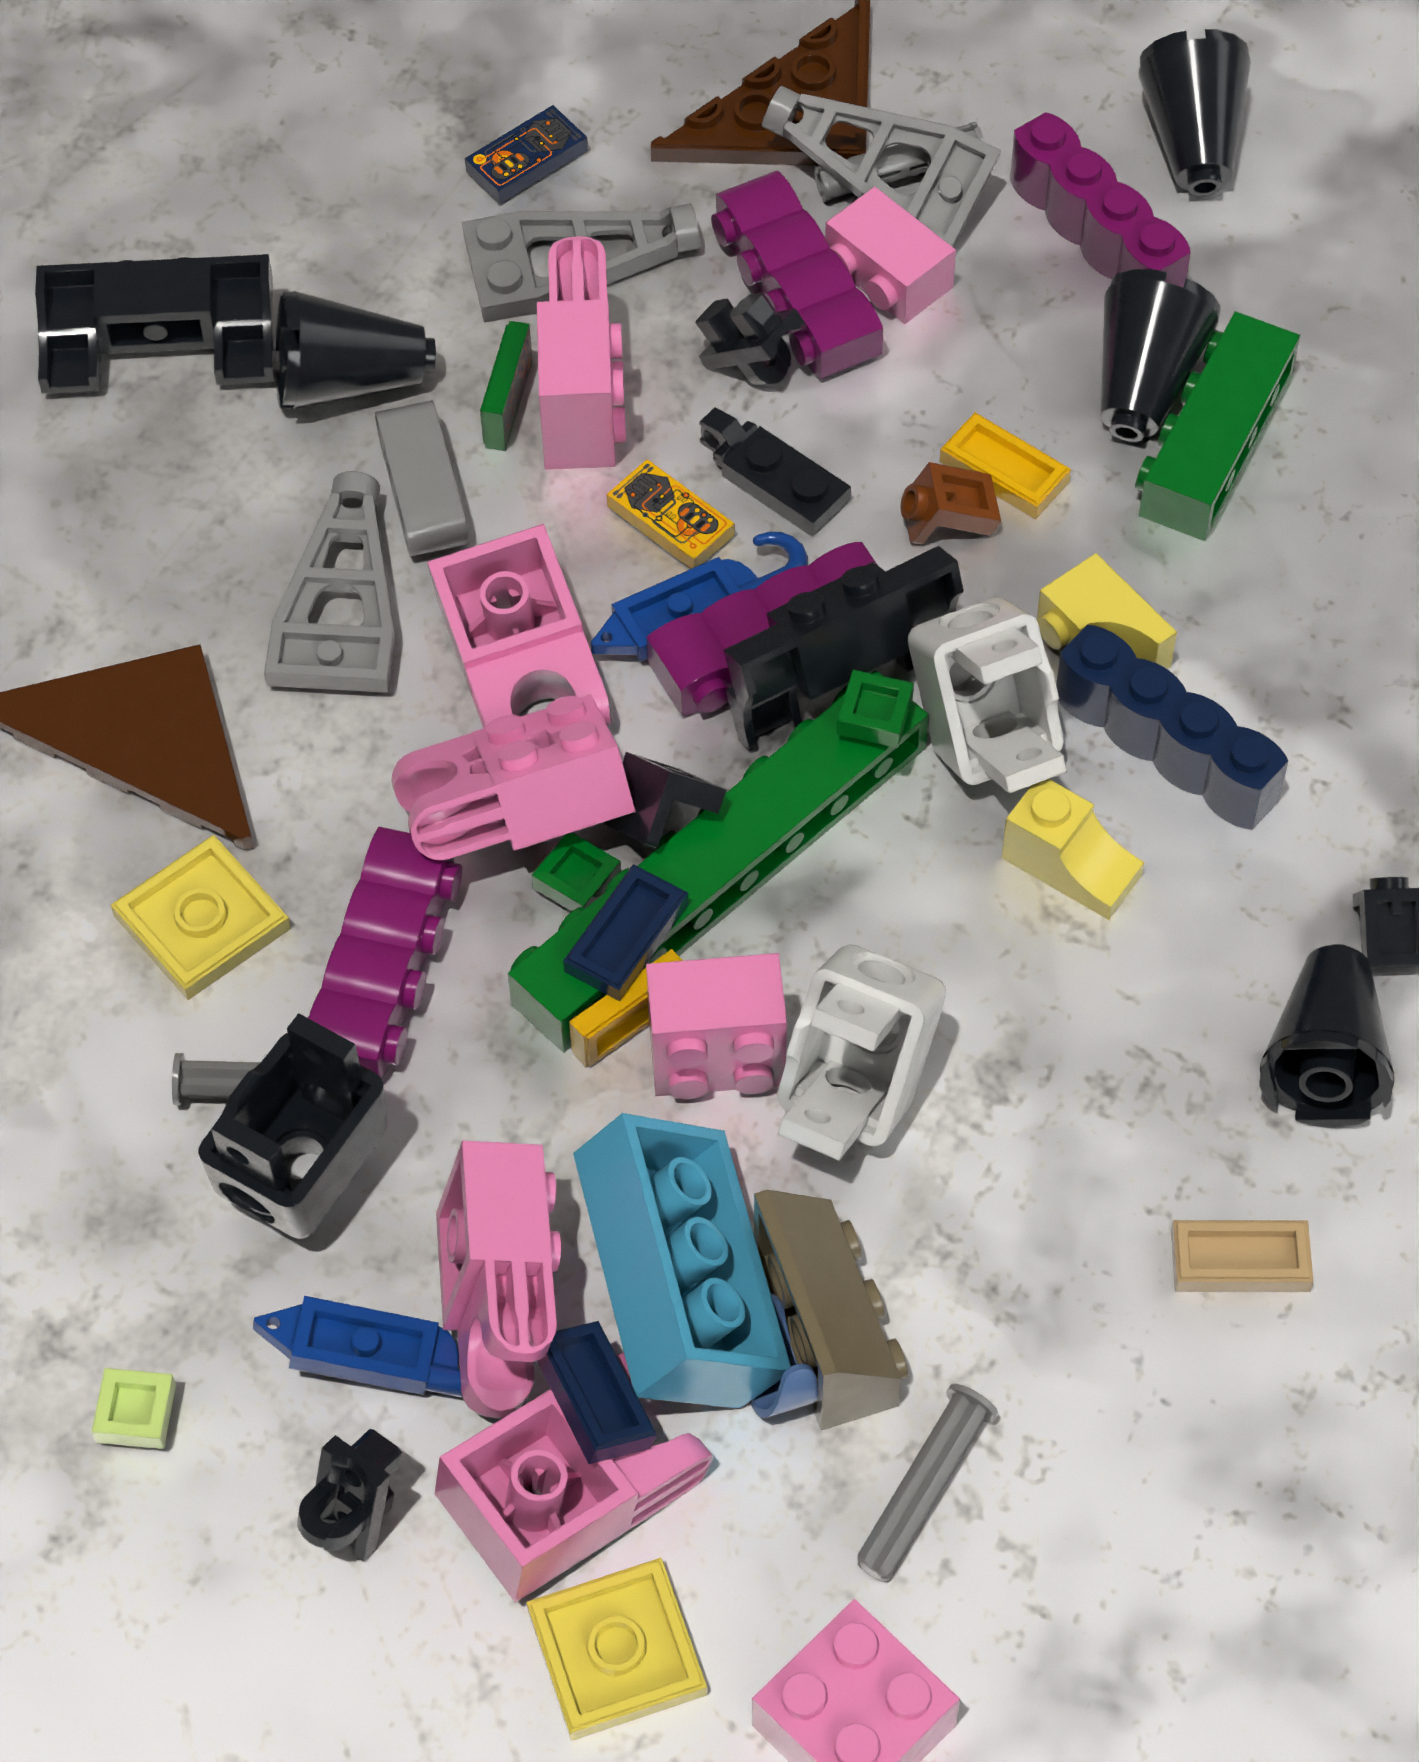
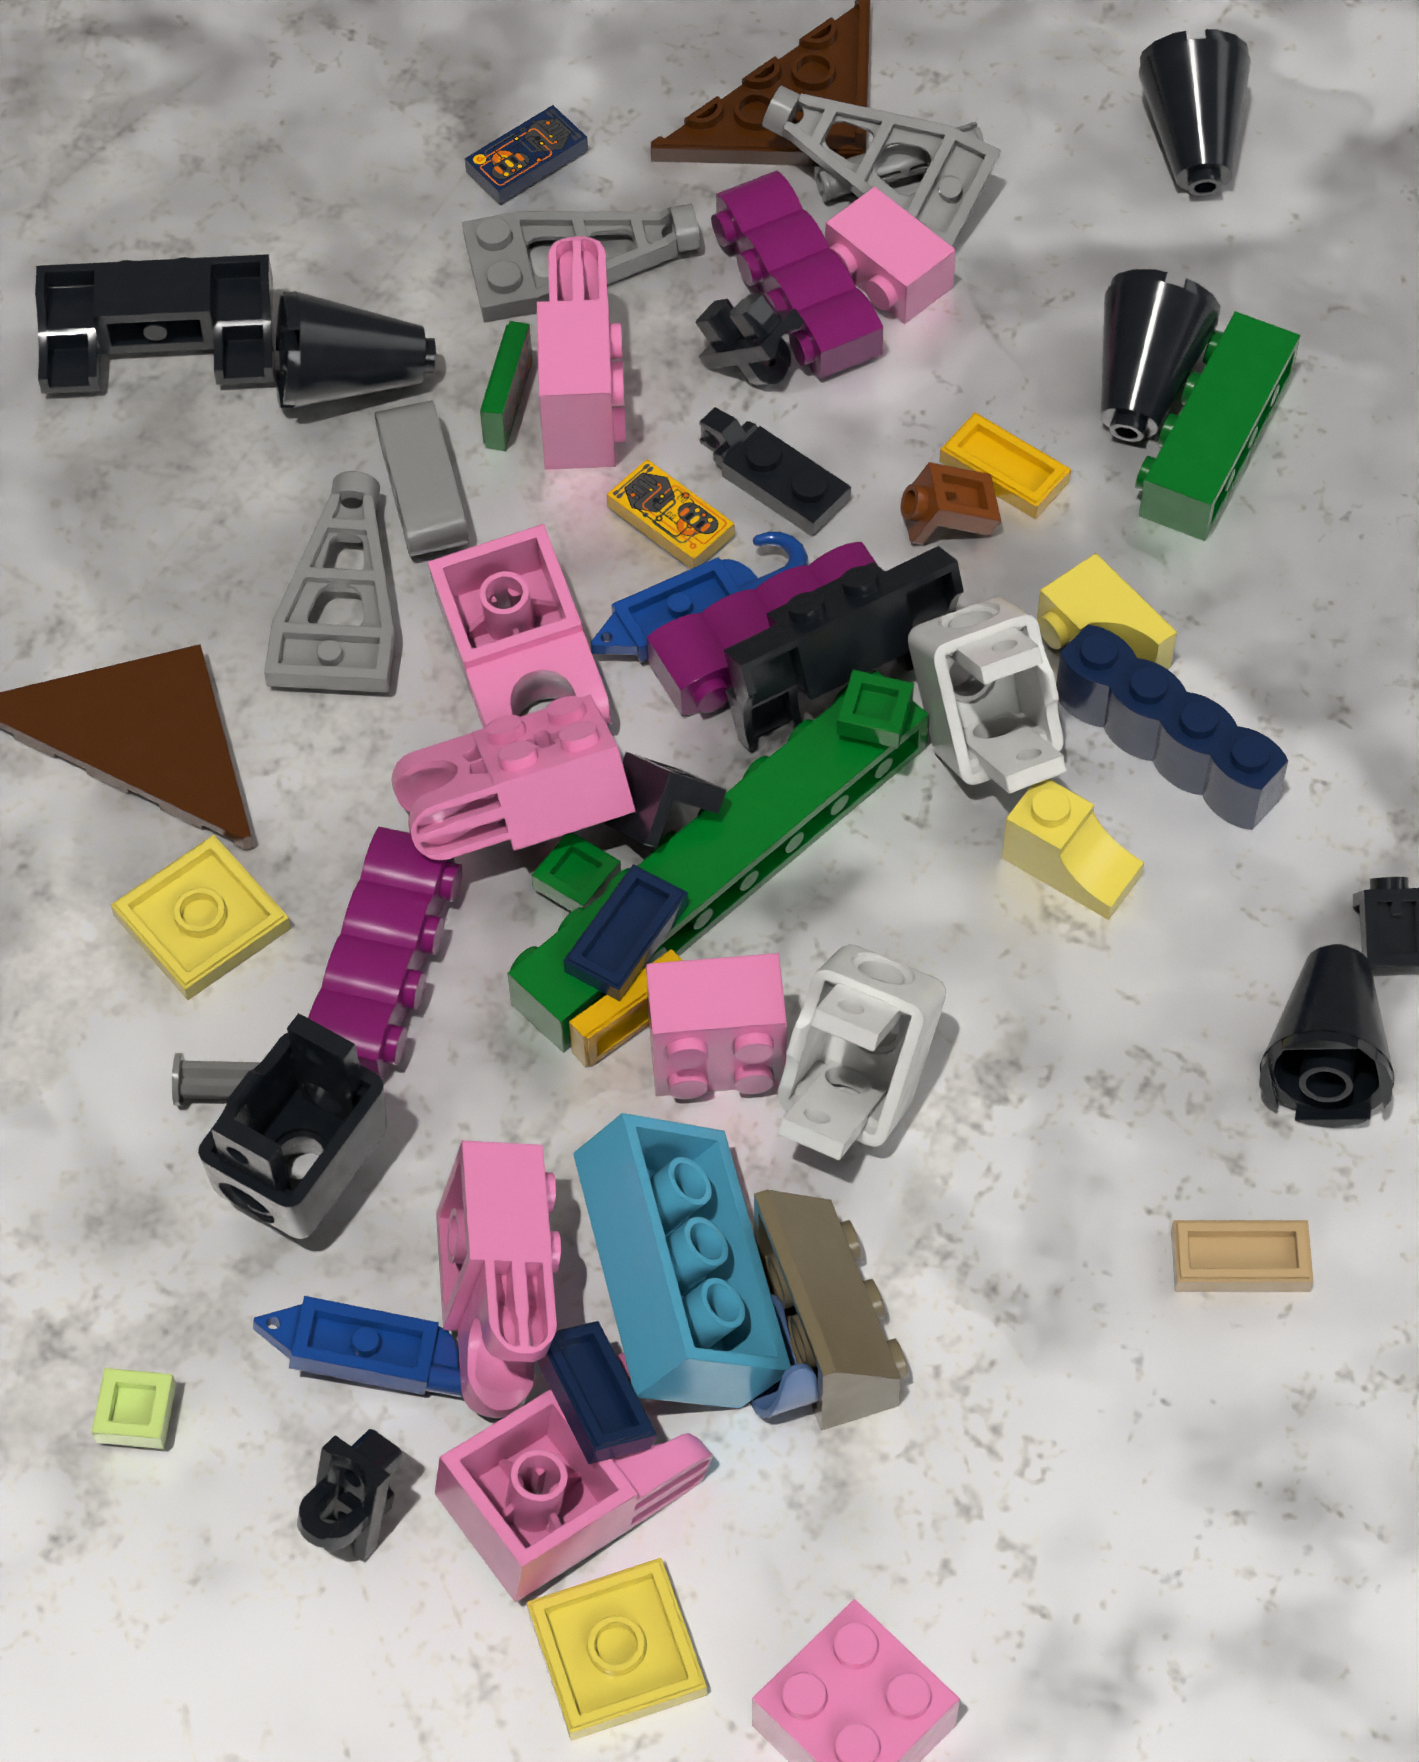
(925, 1481): light grey axle -> none
(1090, 205): magenta brick -> none

